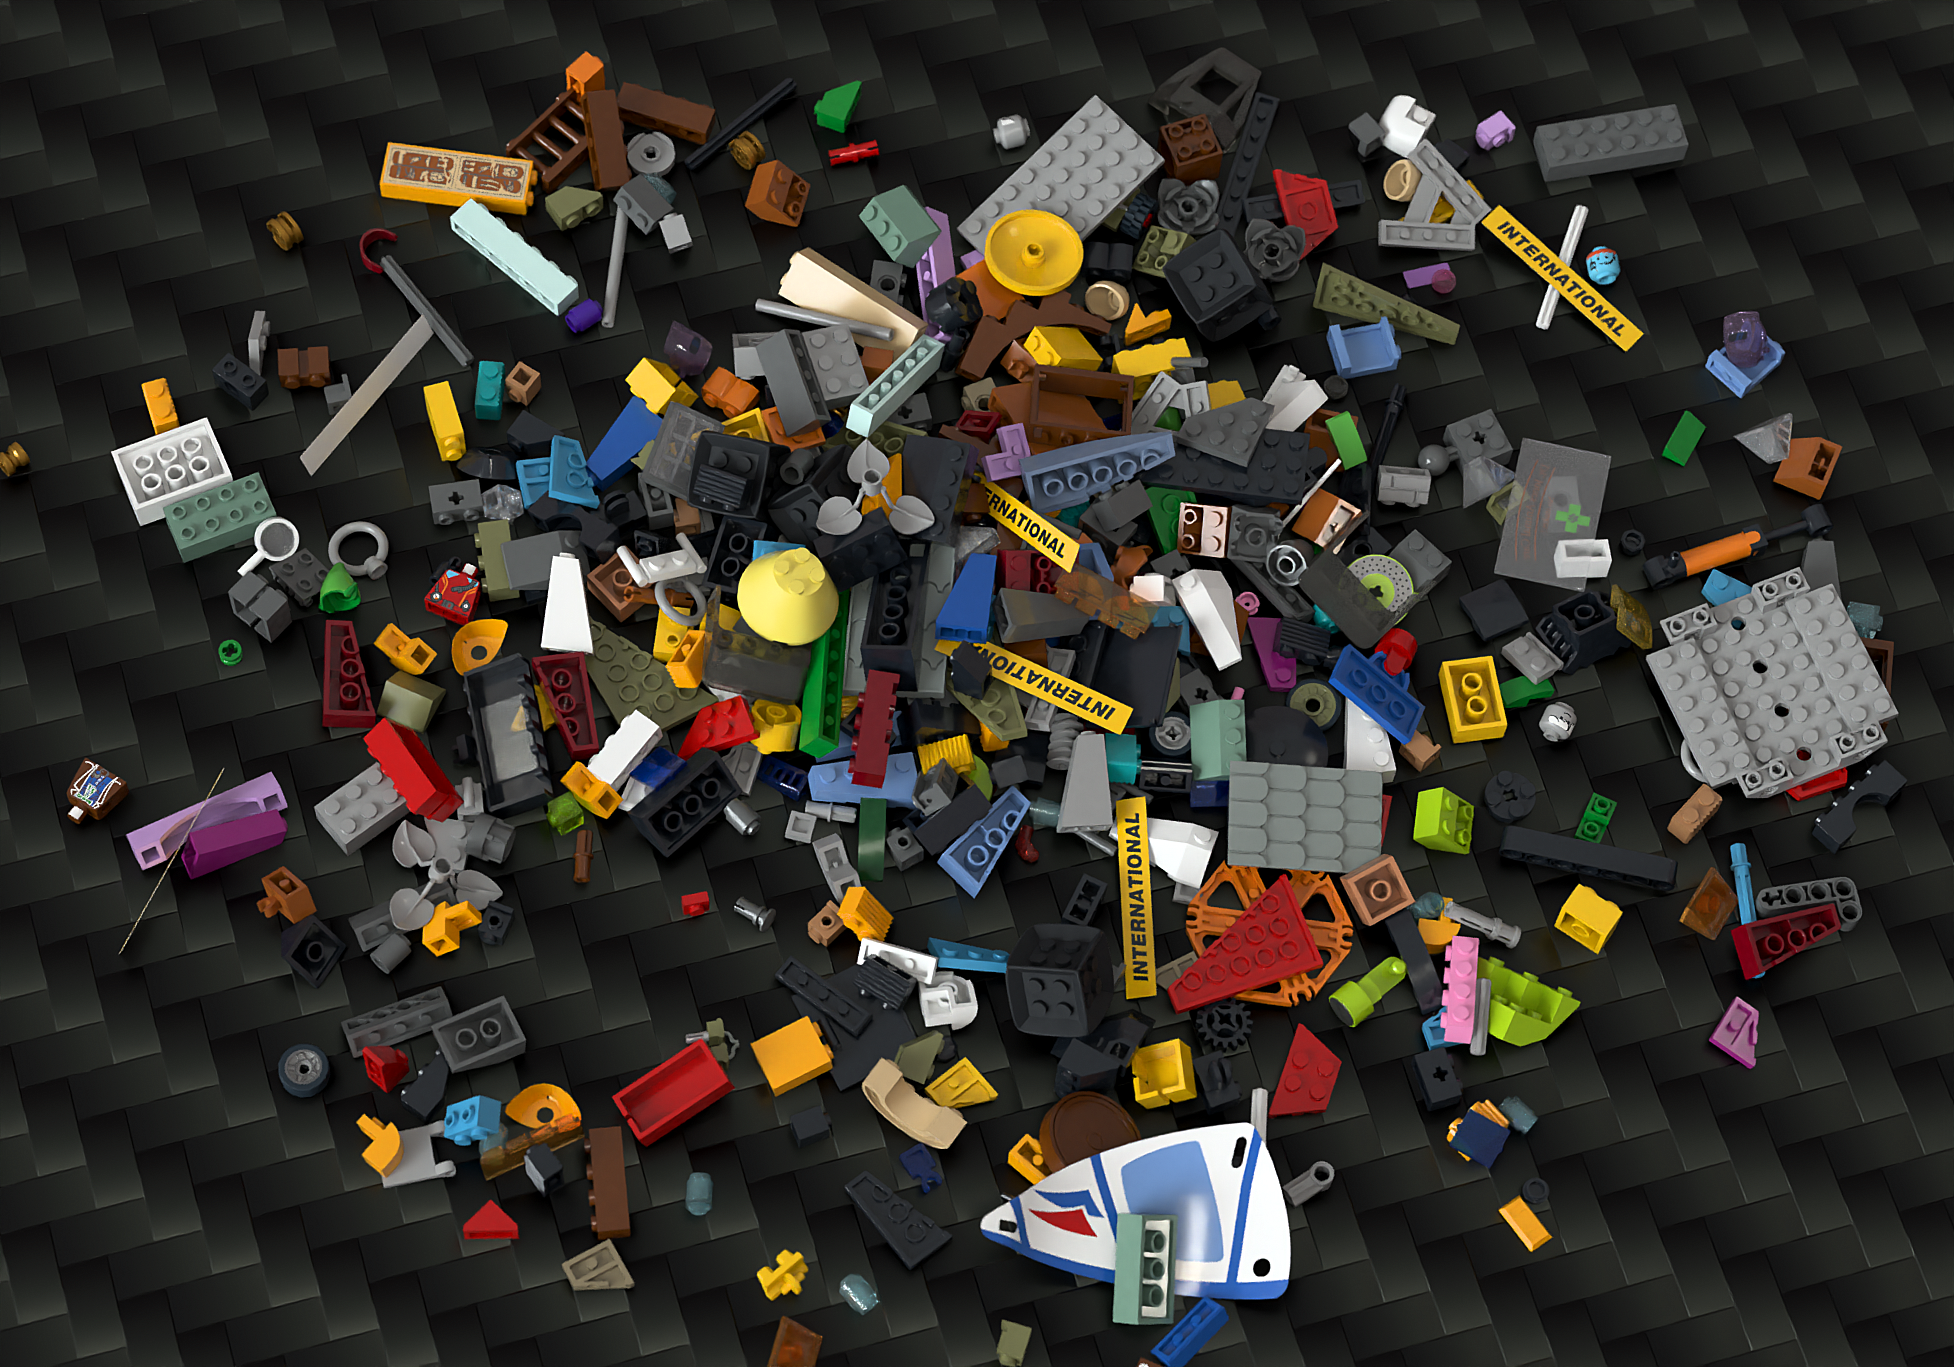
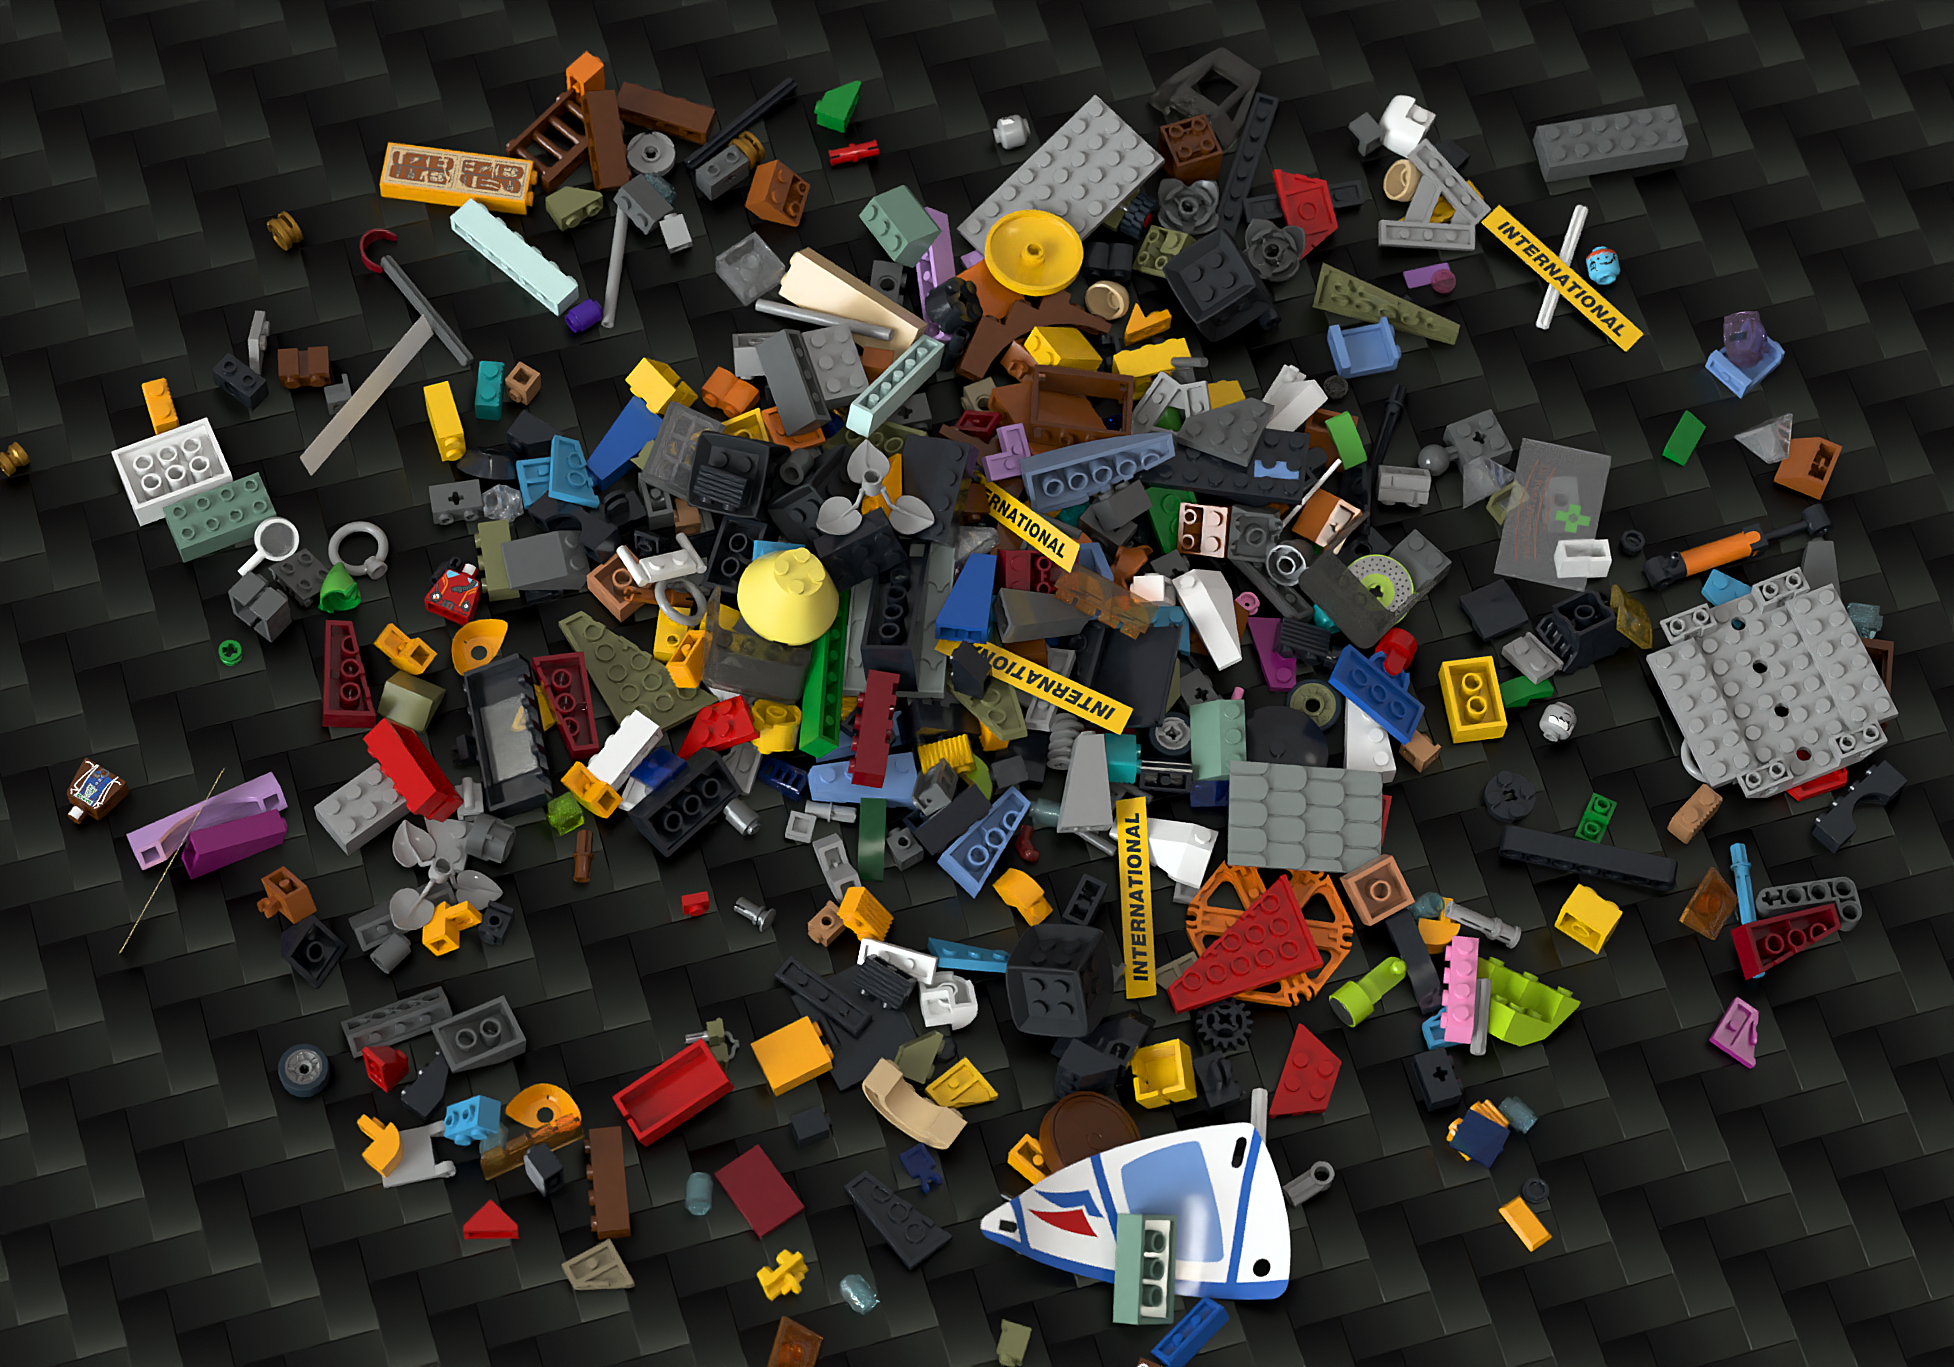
(567, 615): white slope -> none
(687, 350): clear purple helmet -> none
(722, 172): none -> dark grey brick
(750, 268): none -> clear brick
(759, 1191): none -> dark red tile
(1024, 893): none -> light orange brick
(1279, 471): none -> medium blue sticker
(1443, 821): lime slope -> none
(1495, 131): lavender brick -> none

